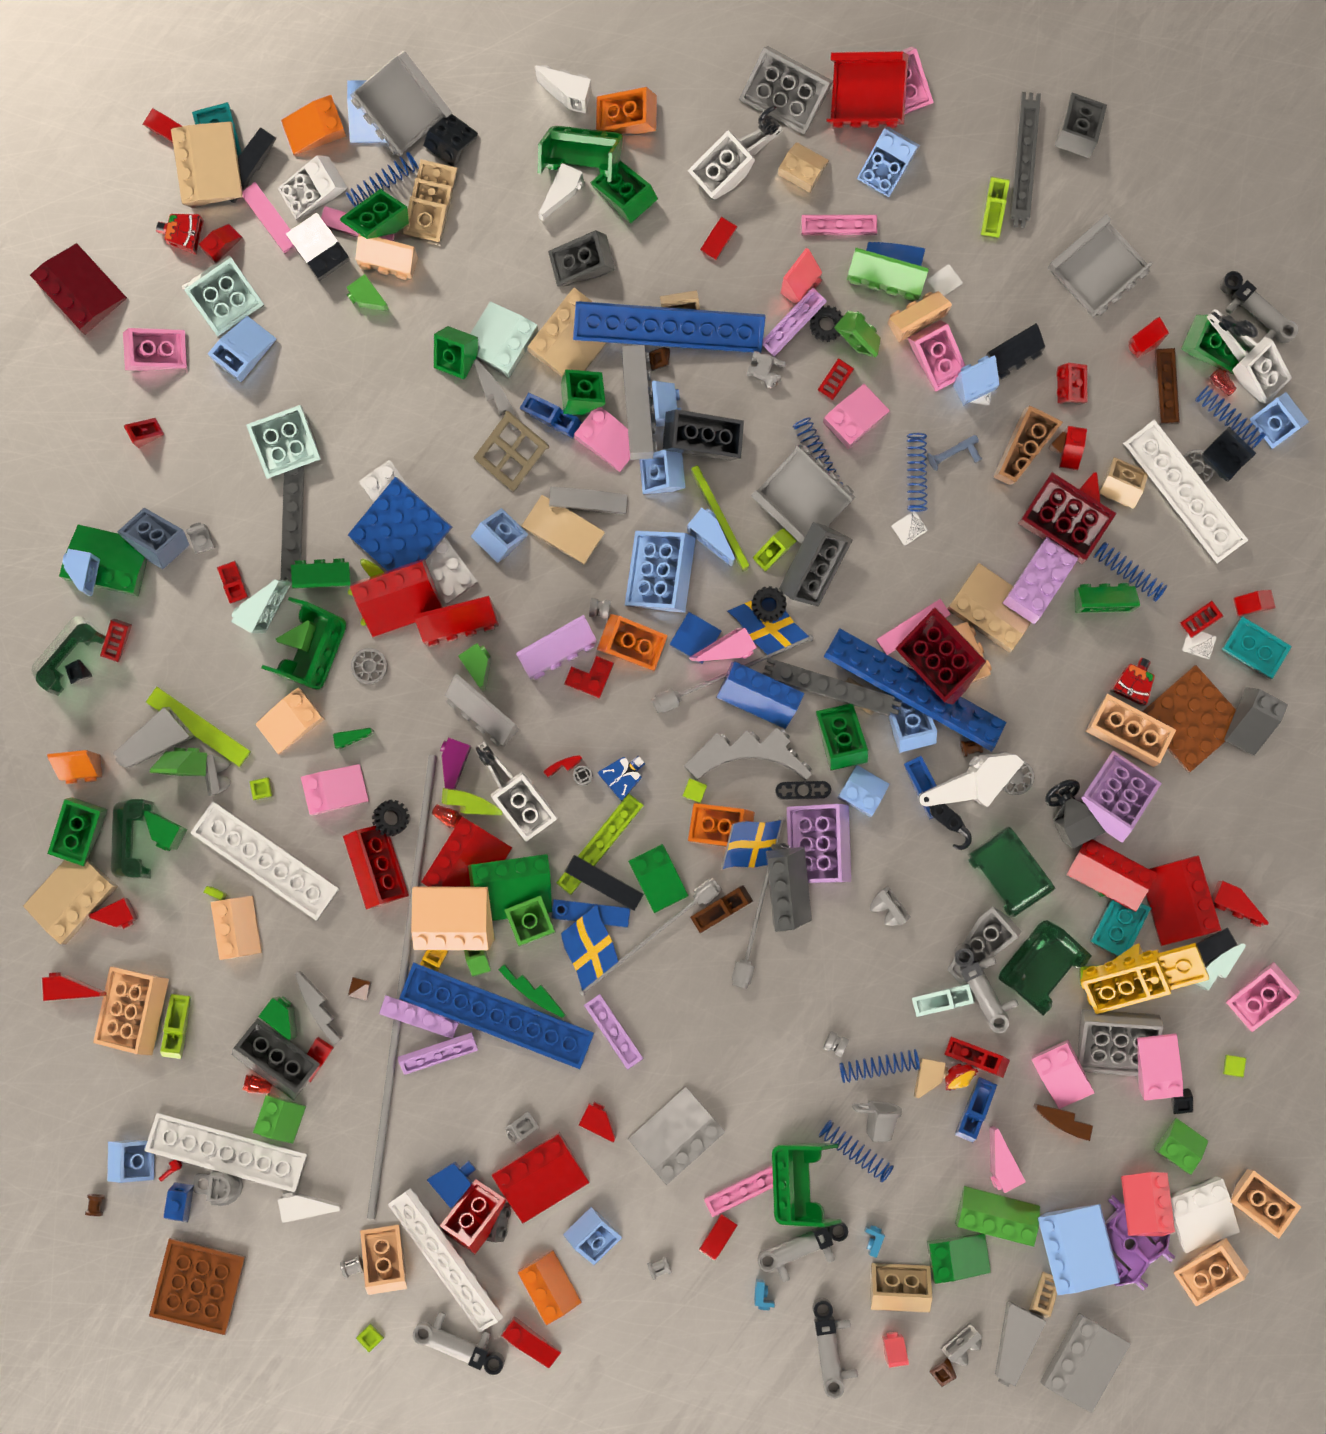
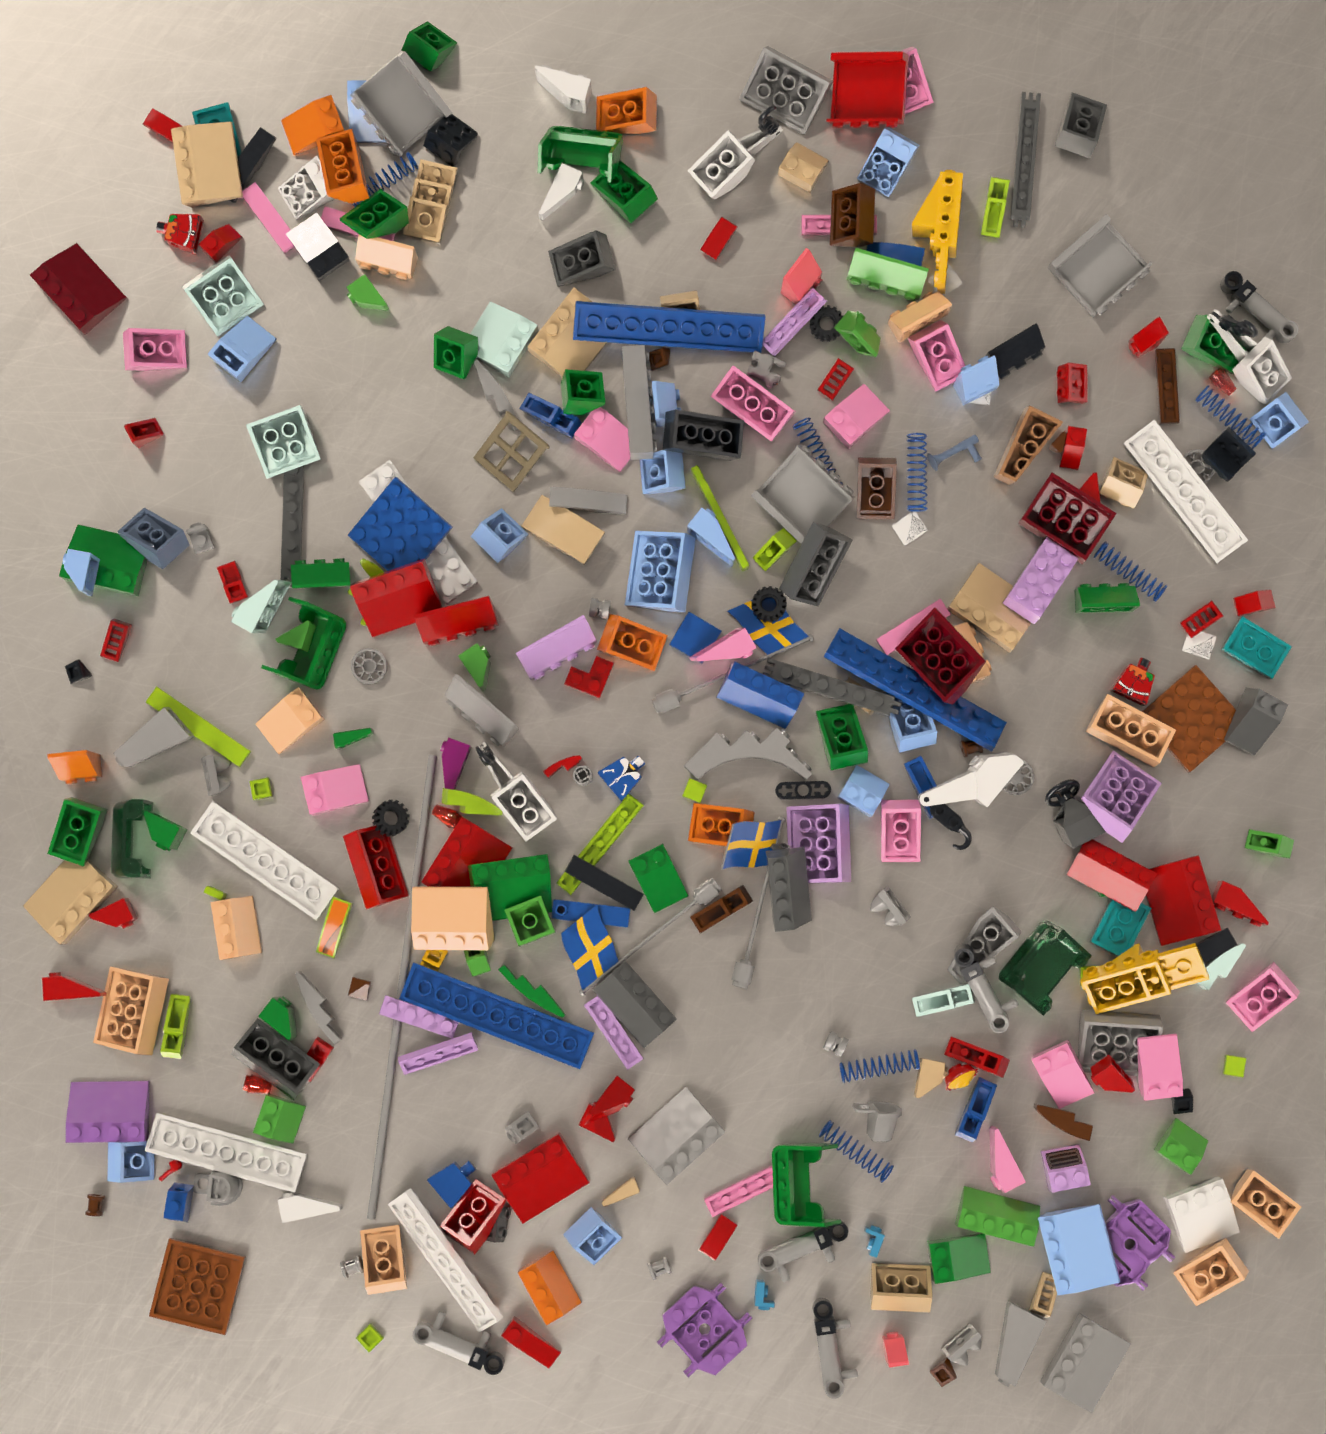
(46, 665): clear green windscreen -> none
(108, 1112): none -> medium lavender slope
(181, 763): bright green slope -> none
(334, 927): none -> slope
(342, 167): none -> orange slope
(428, 46): none -> green slope
(611, 1101): none -> red slope
(626, 1190): none -> tan slope
(634, 1004): none -> dark grey slope
(693, 1341): none -> medium lavender piece
(752, 403): none -> bright pink slope
(852, 216): none -> reddish brown slope
(876, 488): none -> reddish brown slope
(900, 830): none -> bright pink slope
(940, 222): none -> yellow wedge
(1011, 871): clear green windscreen -> none
(1065, 1168): none -> lavender slope
(1111, 1076): none -> red slope
(1148, 1204): coral slope -> none
(1269, 843): none -> bright green slope

